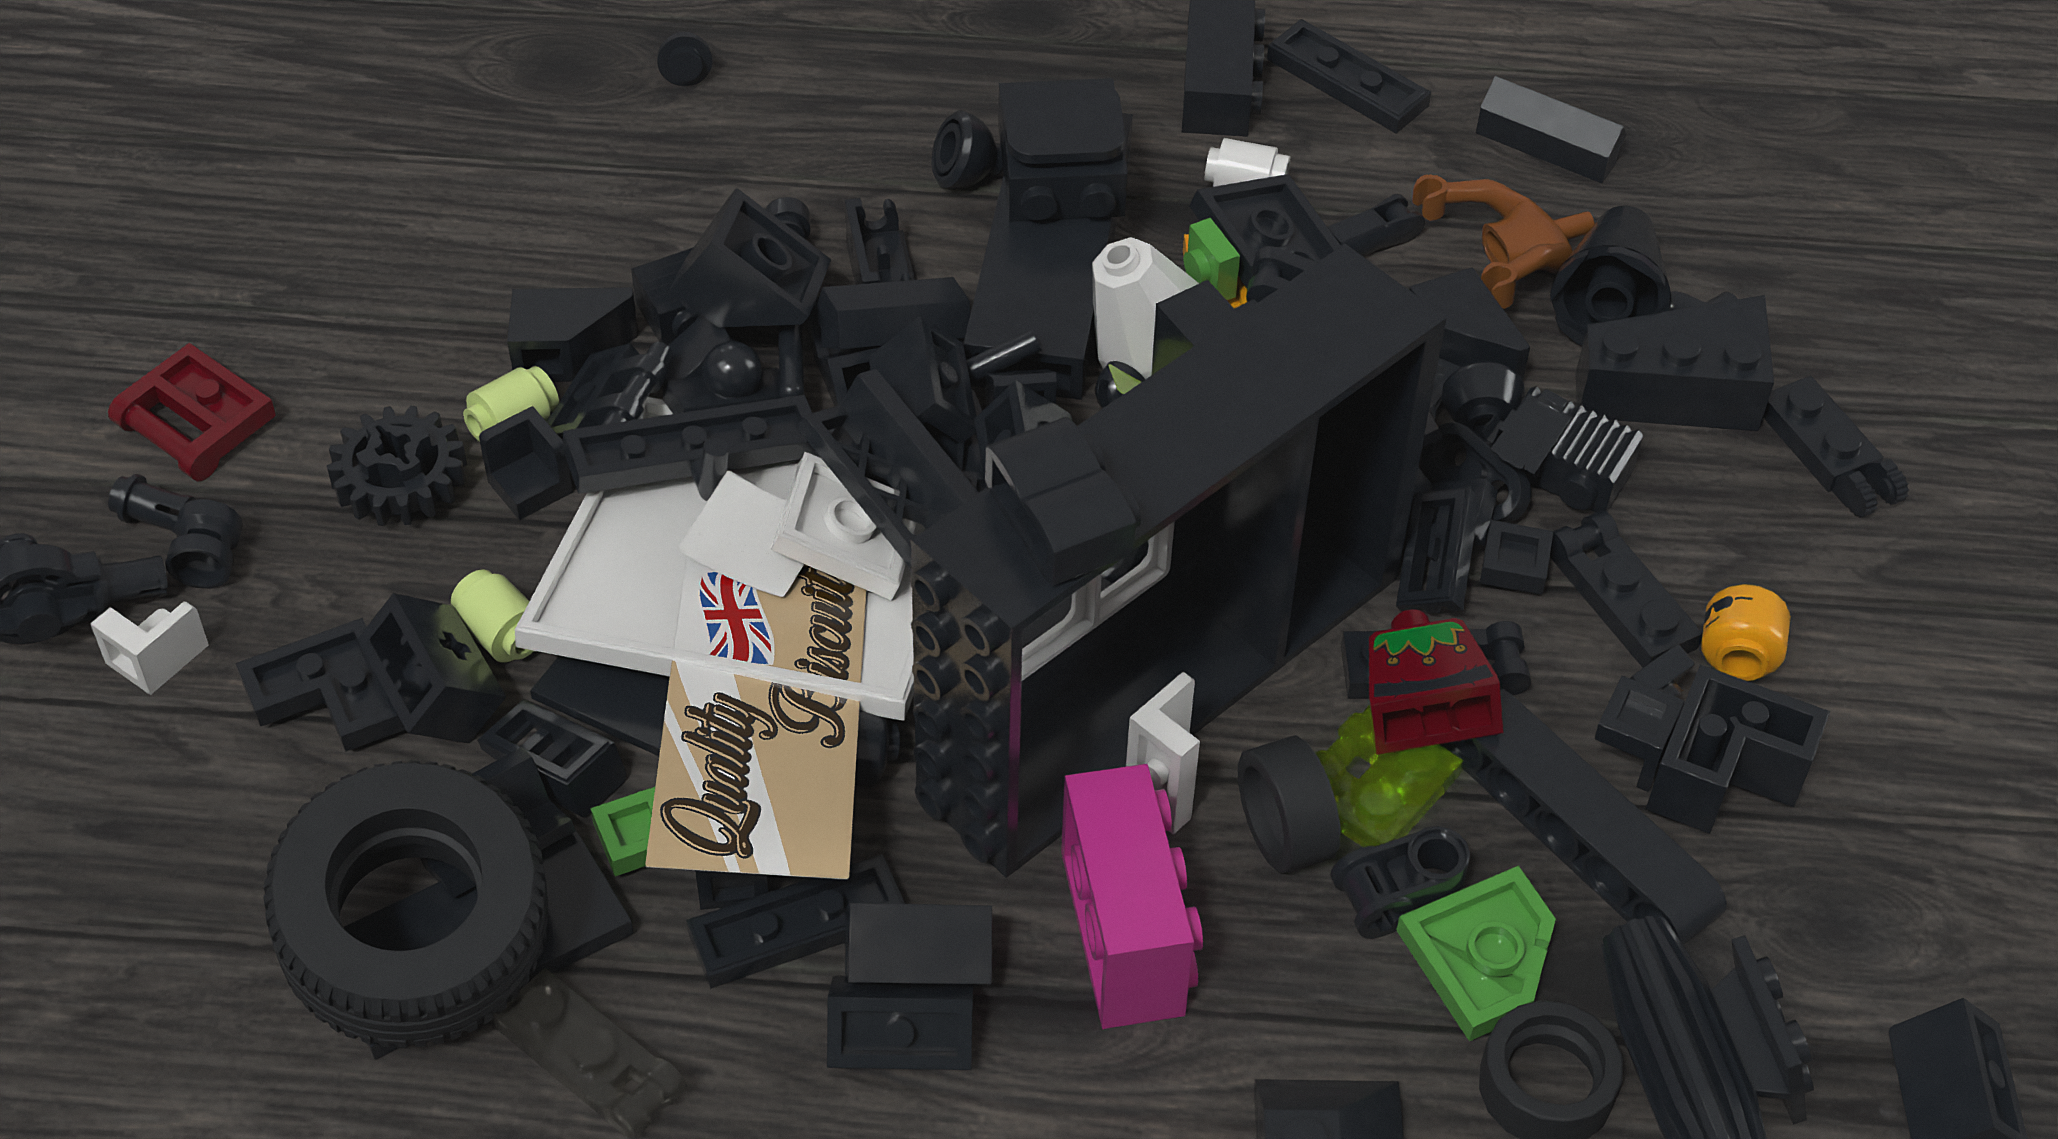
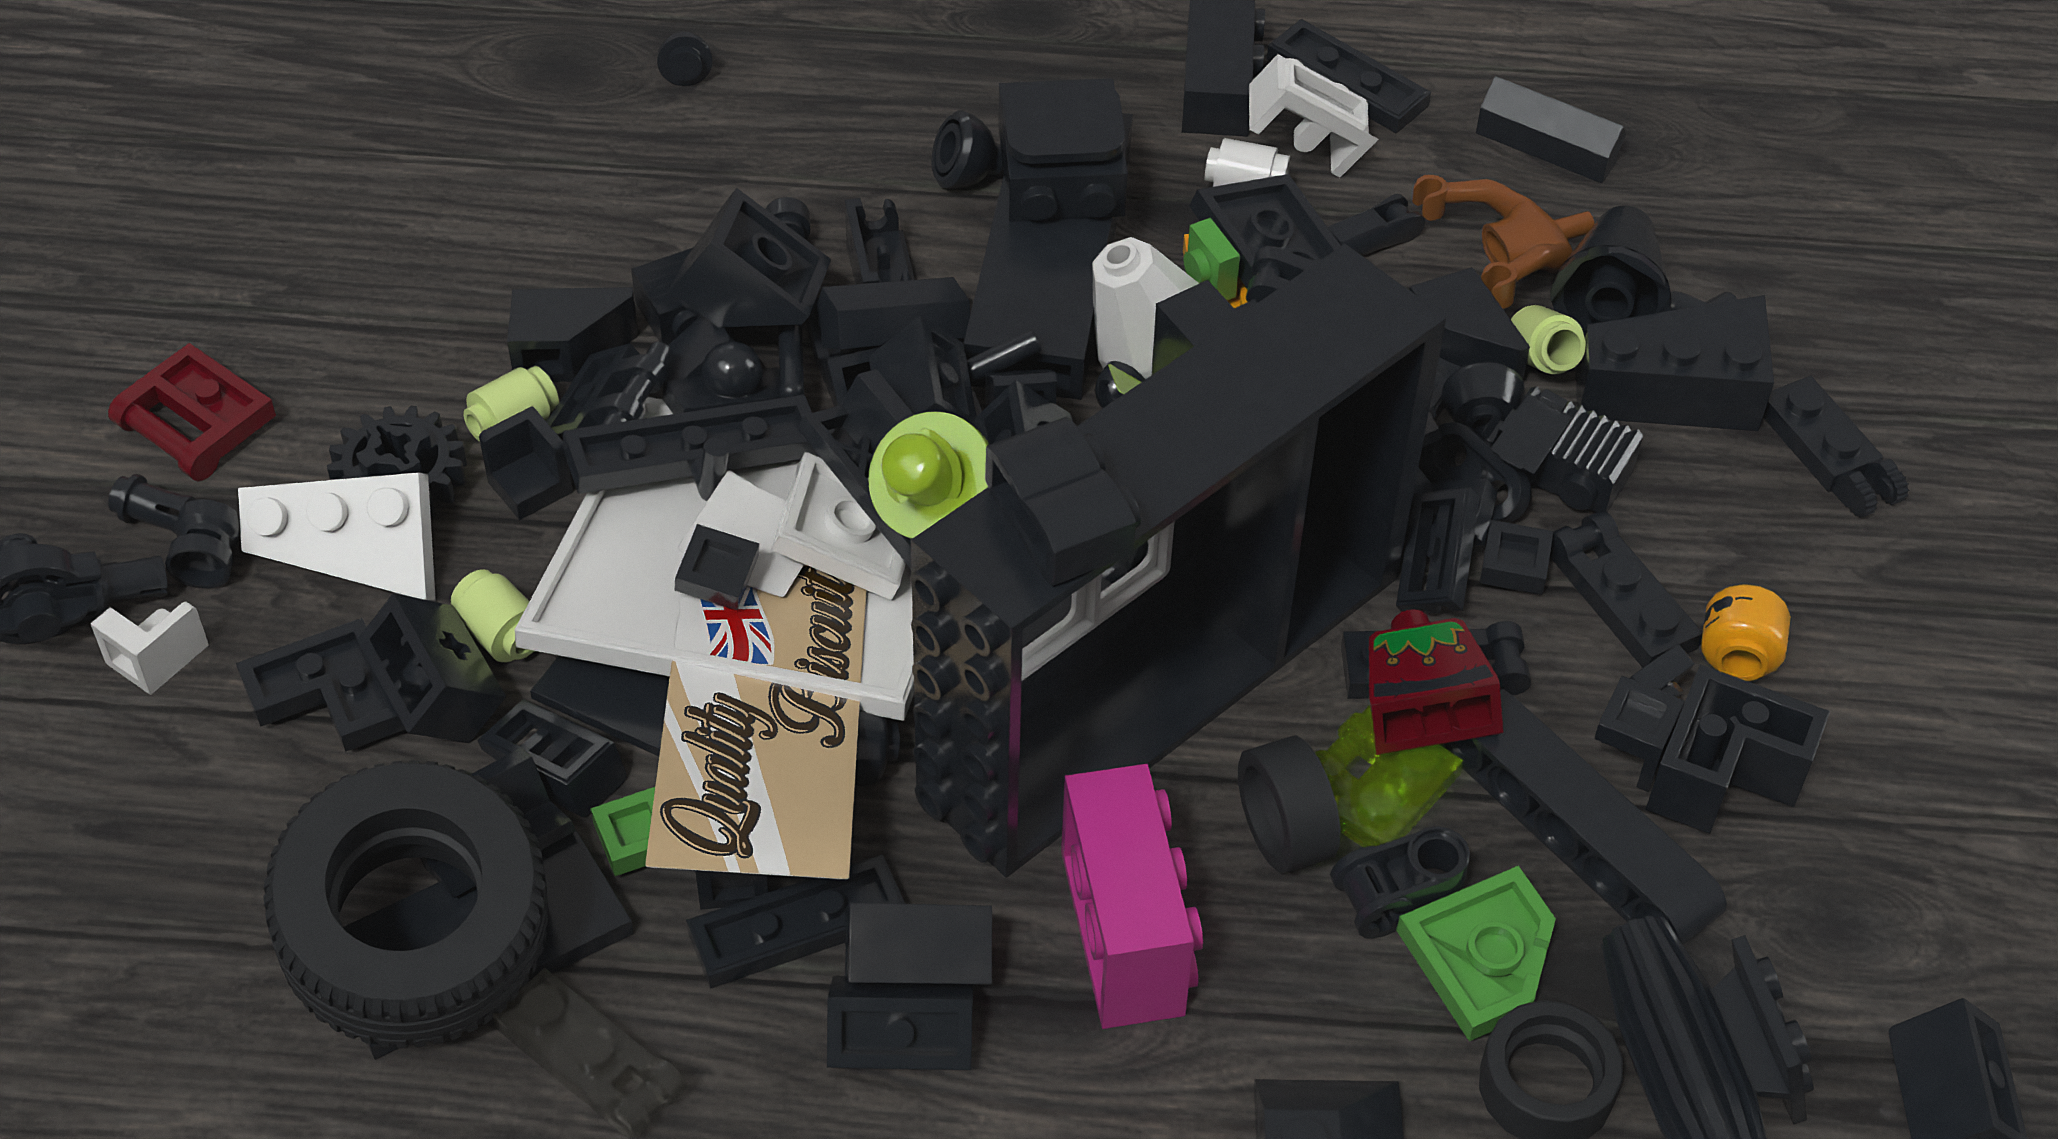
(346, 528): none -> white wing
(716, 567): none -> black plate
(926, 470): none -> lime plate
(1163, 741): white panel -> none
(1322, 105): none -> white window
(1553, 339): none -> yellowish green brick

